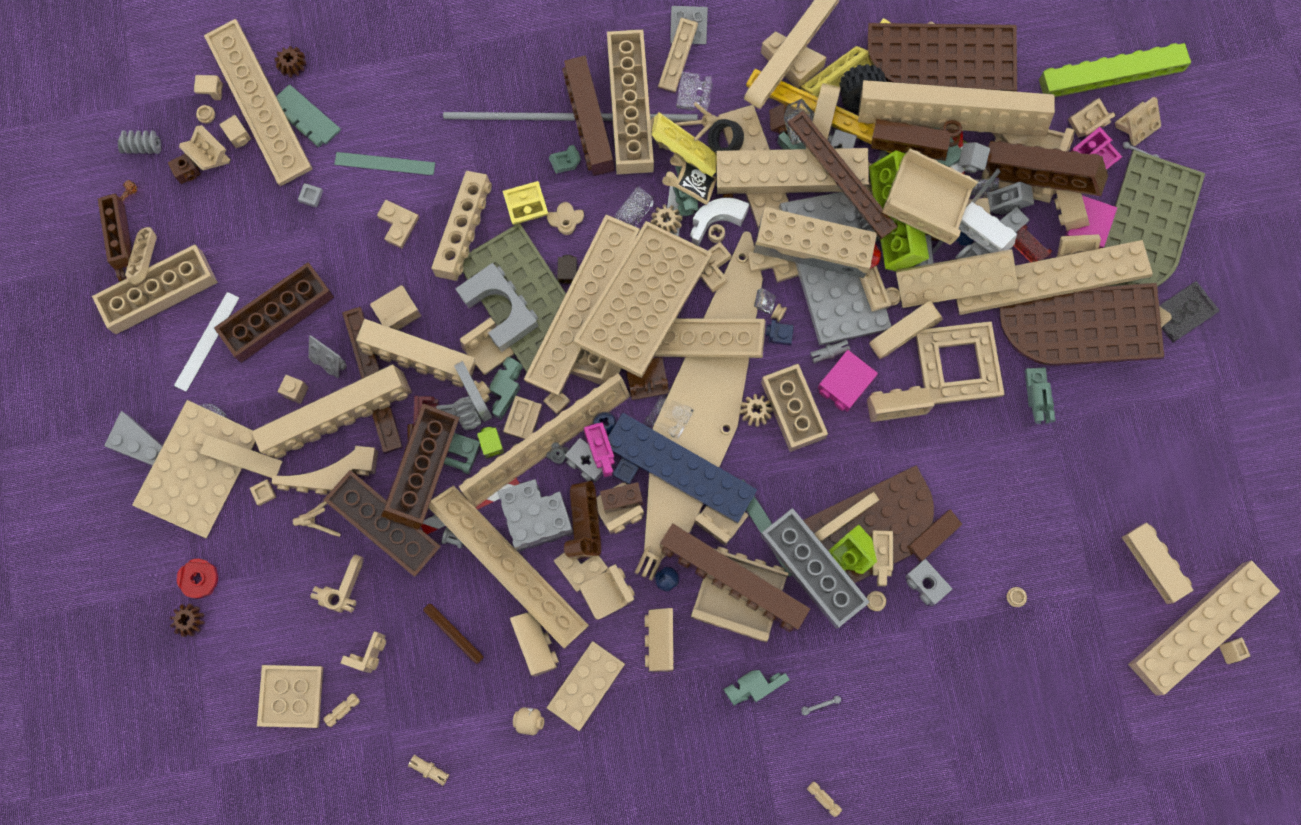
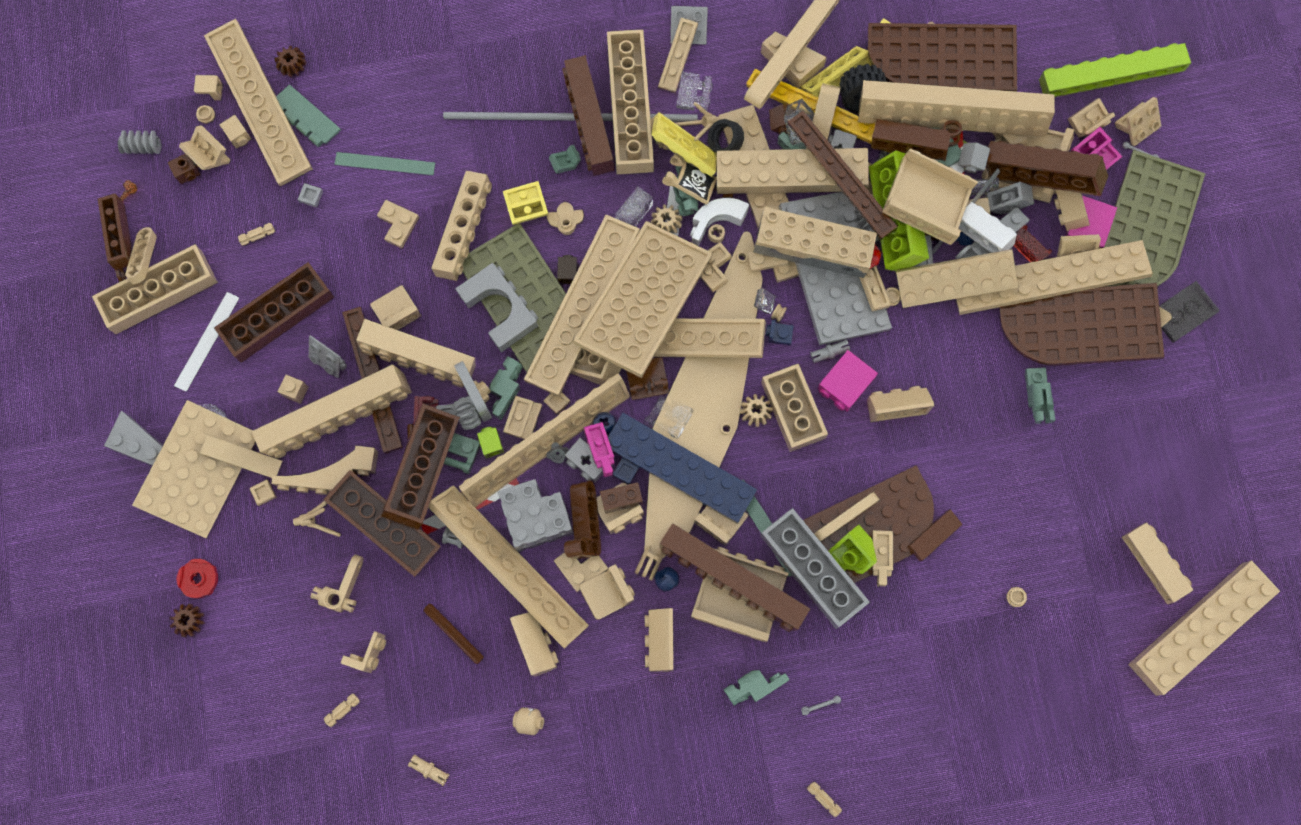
(256, 234): none -> tan axle
(290, 696): tan plate -> none
(481, 347): tan bracket -> none
(585, 686): tan plate -> none
(877, 601): tan plate -> none
(907, 328): tan beam -> none
(939, 586): light grey brick -> none
(983, 338): tan plate -> none
(1234, 651): tan slope -> none

